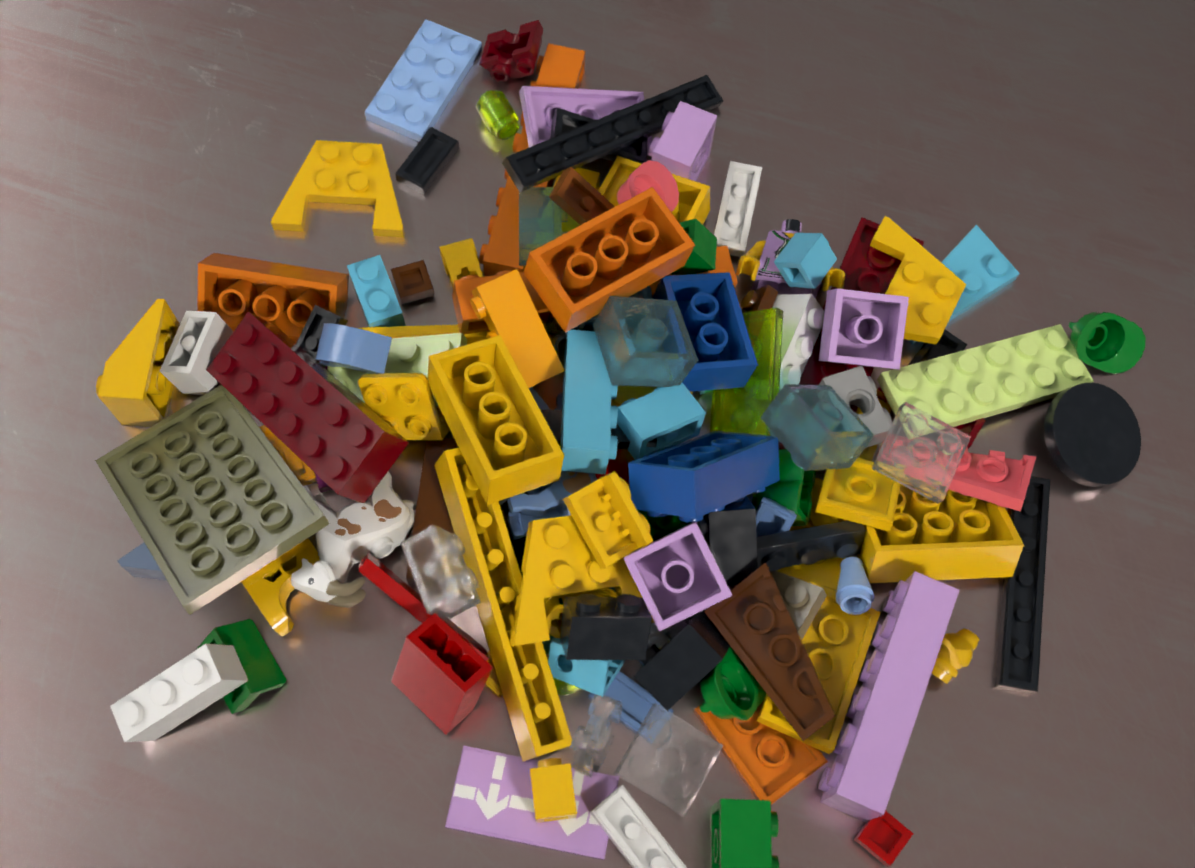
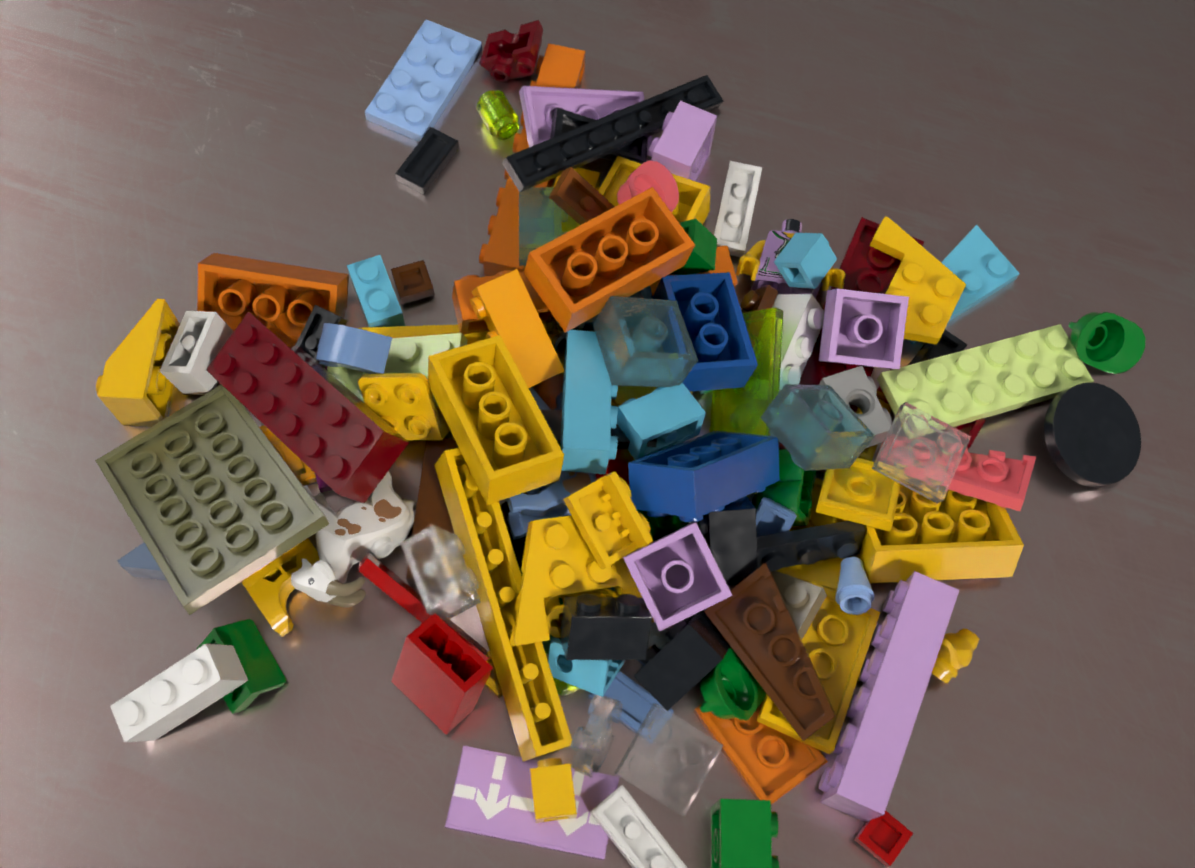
(342, 175): yellow wing -> none
(460, 259): yellow piece -> none
(1024, 594): black tile -> none

